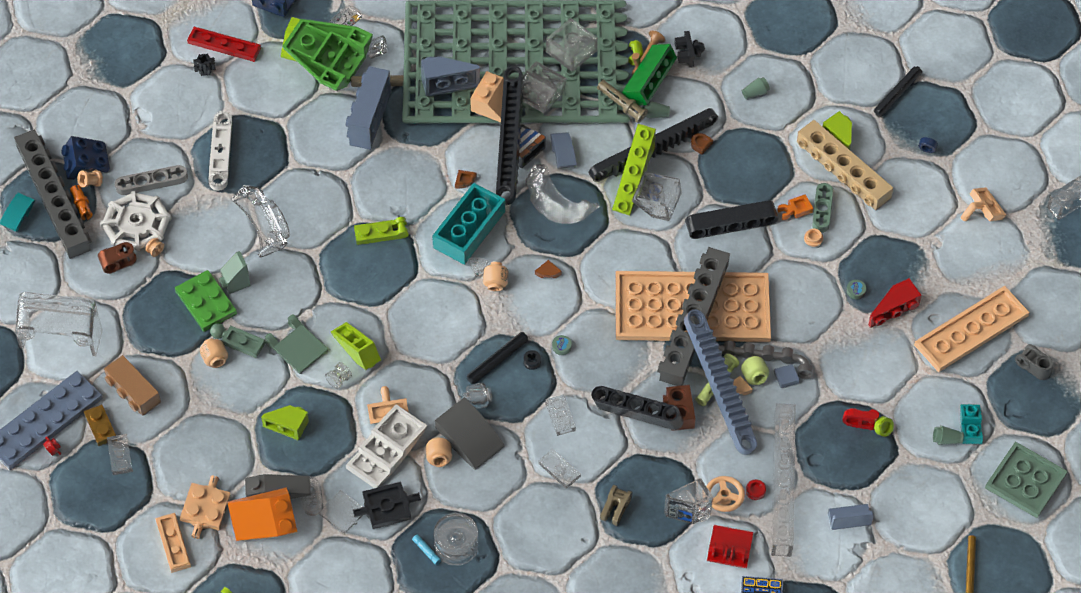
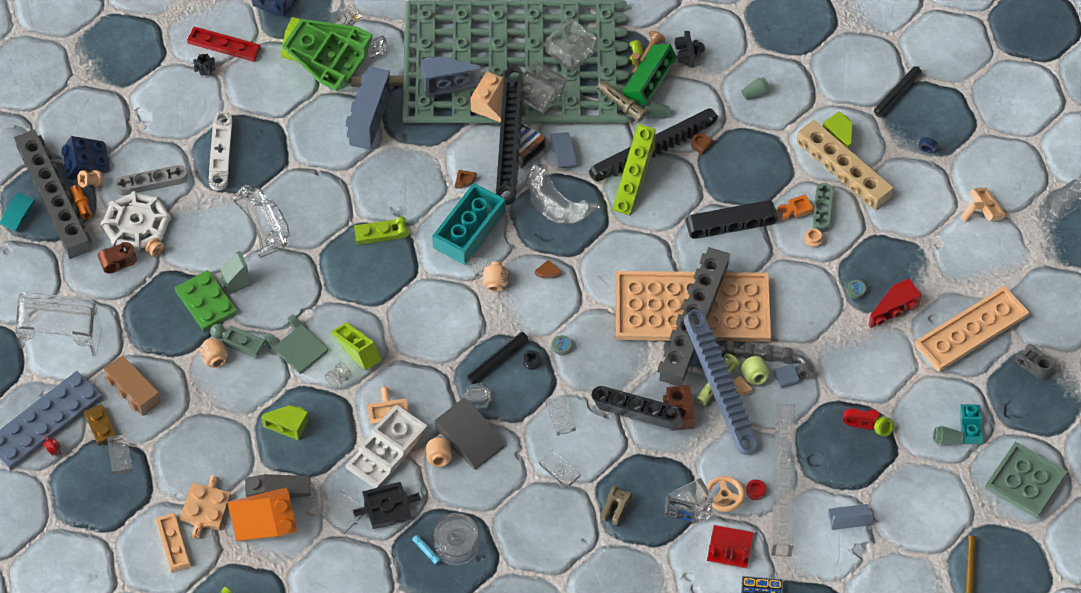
(657, 195): clear slope -> none

